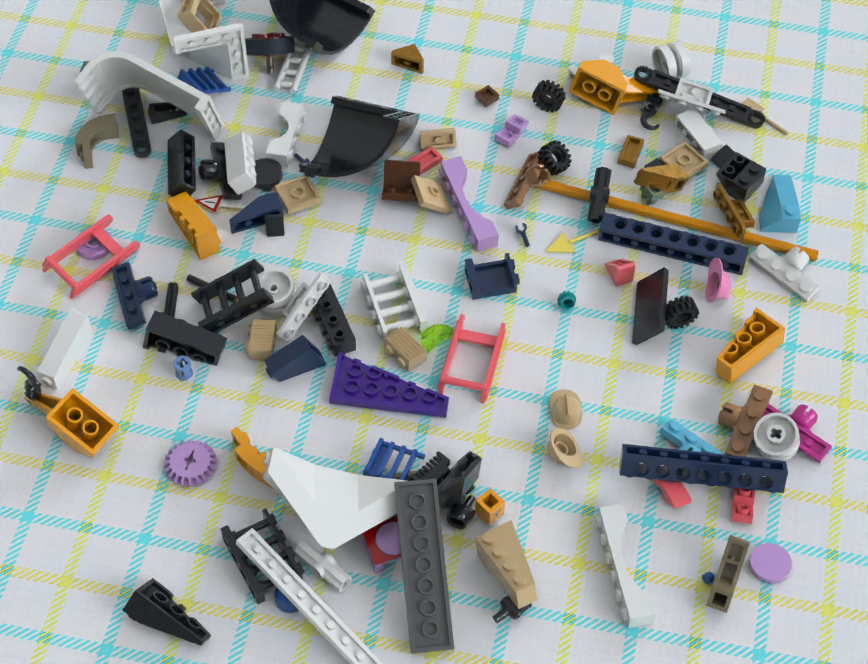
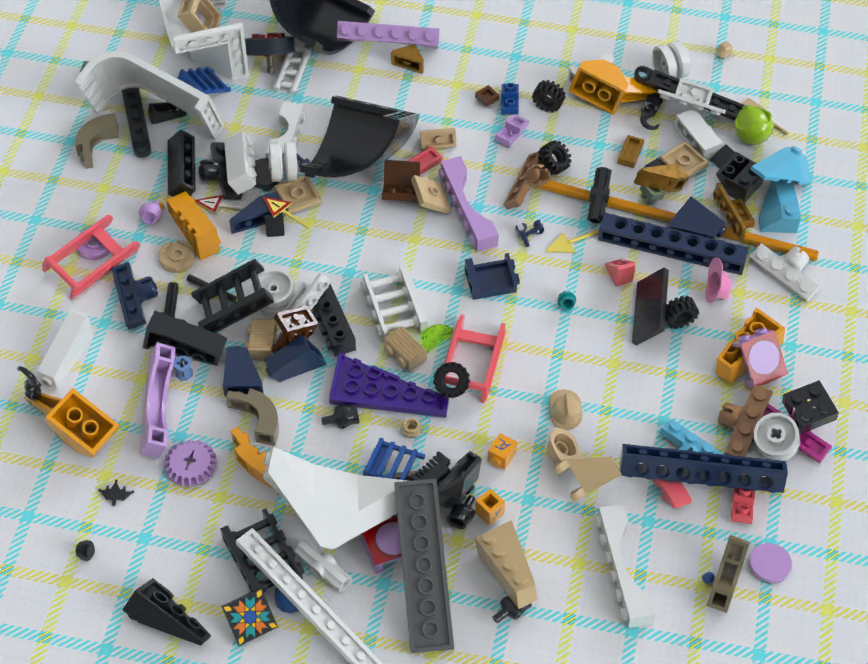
(85, 550): none -> black plate
(115, 493): none -> black piece
(151, 212): none -> lavender animal
(154, 426): none -> lavender arch
(177, 256): none -> tan tile
(240, 372): none -> dark blue slope
(249, 616): none -> tile
(263, 408): none -> dark tan arch
(277, 206): none -> light yellow piece
(282, 161): none -> white wheel
(293, 325): none -> reddish brown bracket
(343, 416): none -> black piece
(387, 33): none -> lavender arch
(411, 423): none -> tan plate
(439, 382): none -> black tyre
(502, 451): none -> light orange brick
(510, 98): none -> blue slope
(538, 228): none -> dark blue hand
(590, 473): none -> tan flag
(698, 220): none -> dark blue slope
(724, 50): none -> tan tile
(753, 125): none -> lime helmet
(762, 357): none -> panel
(786, 164): none -> medium azure wedge
(807, 416): none -> black piece

